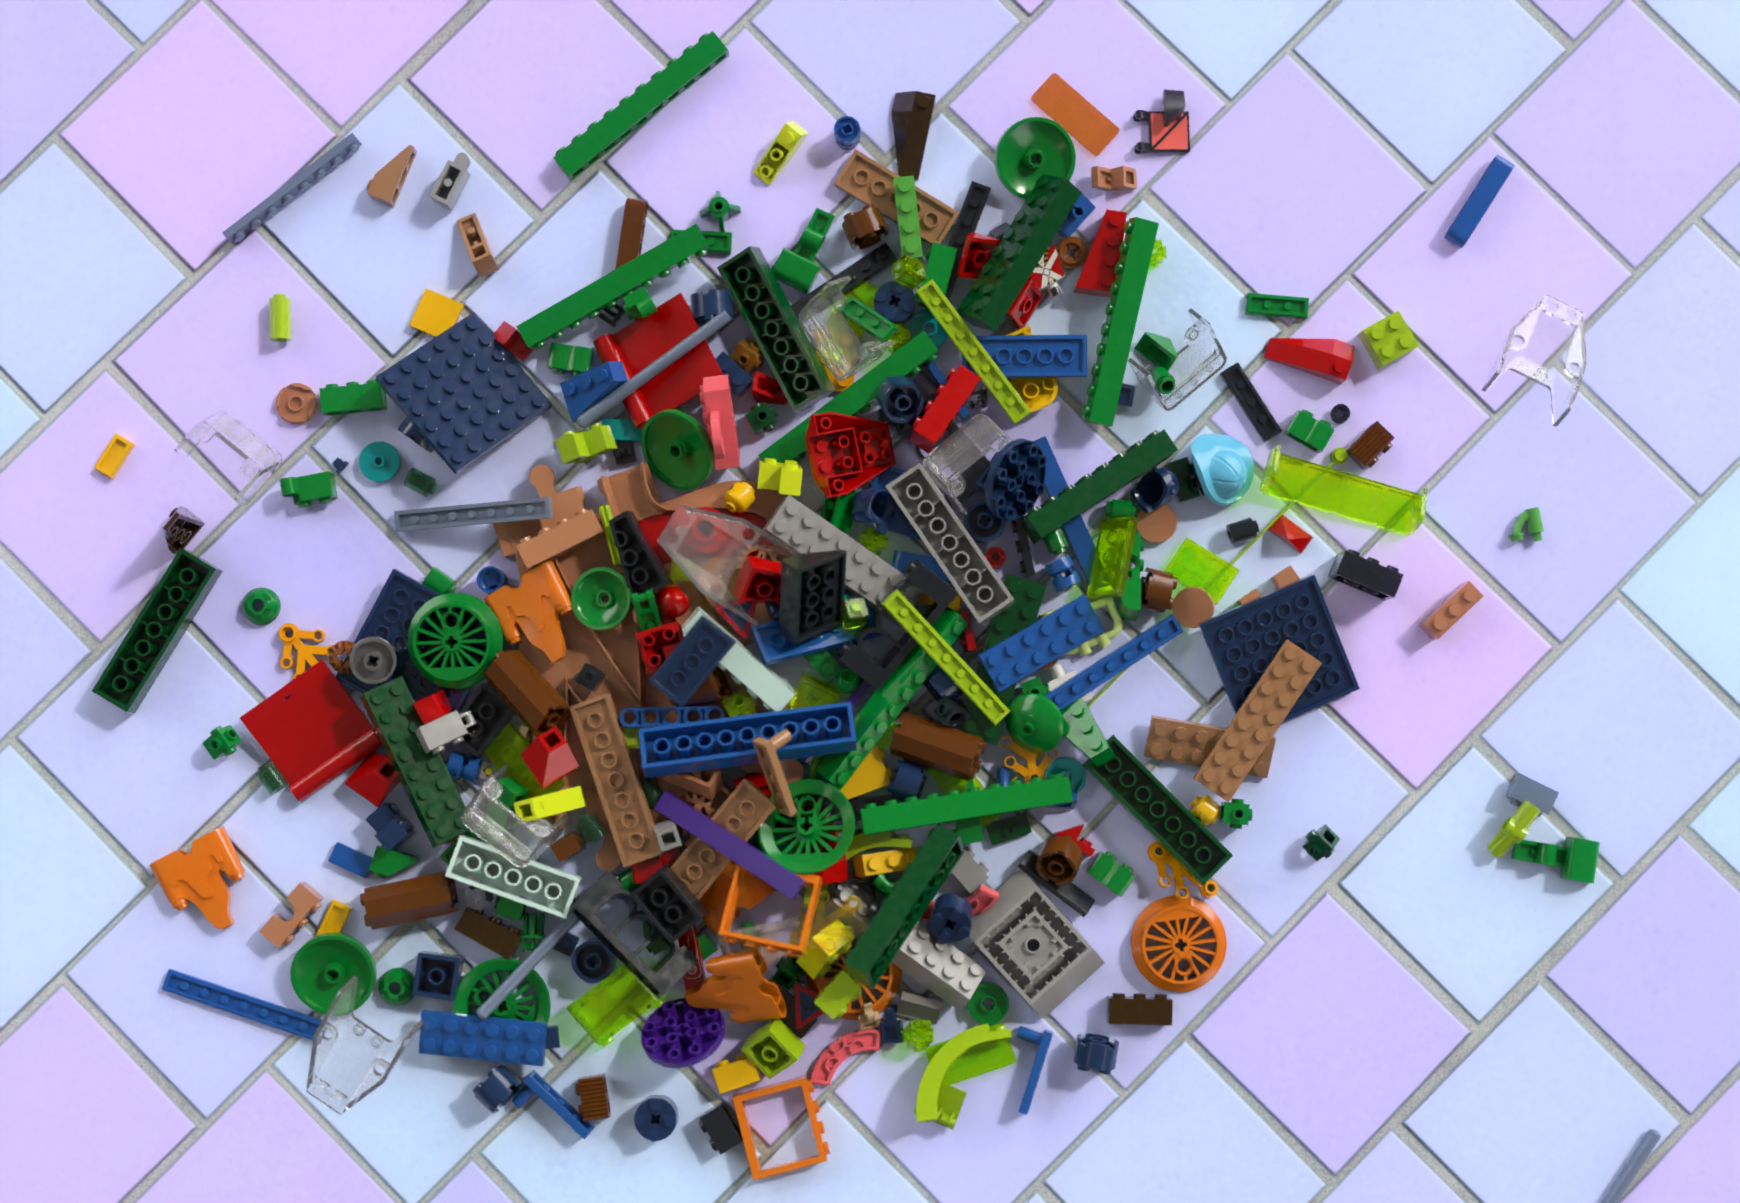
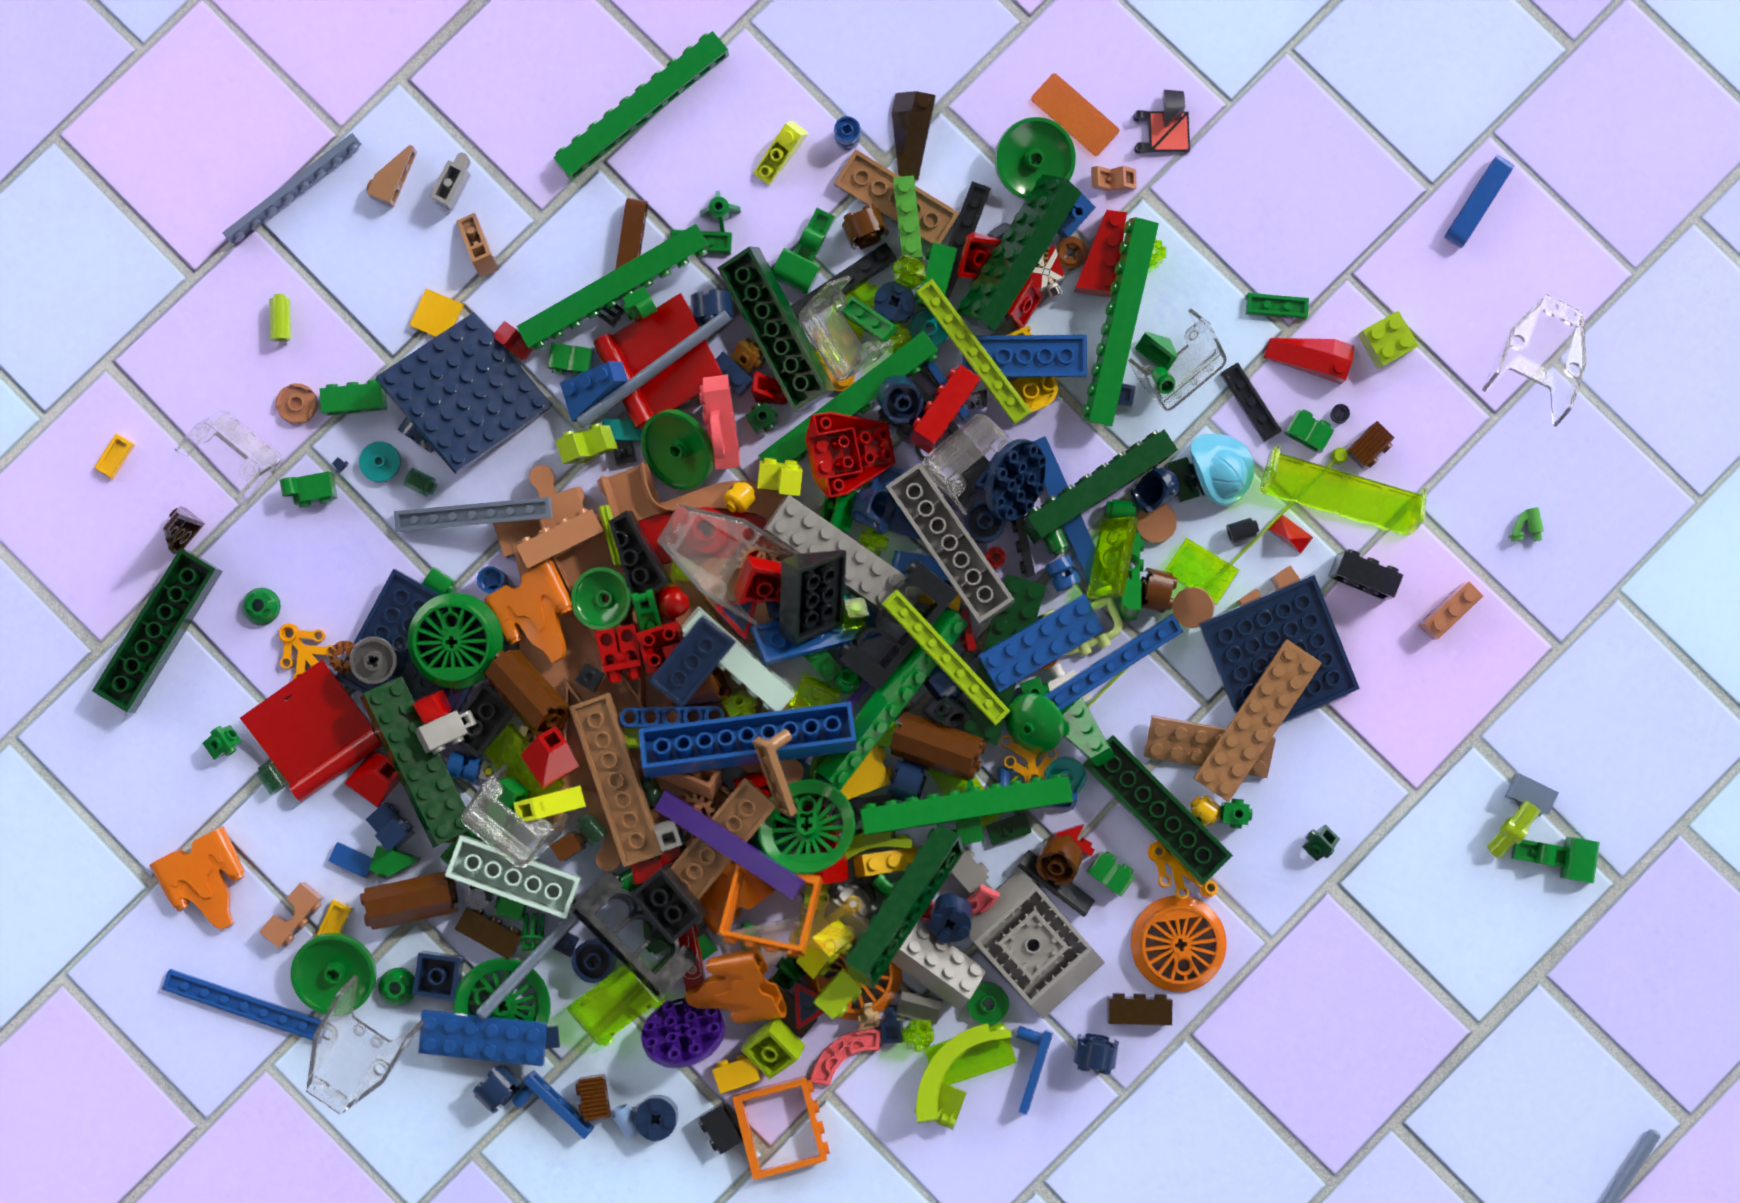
(621, 658): none -> red hips
(624, 1118): none -> light blue cone

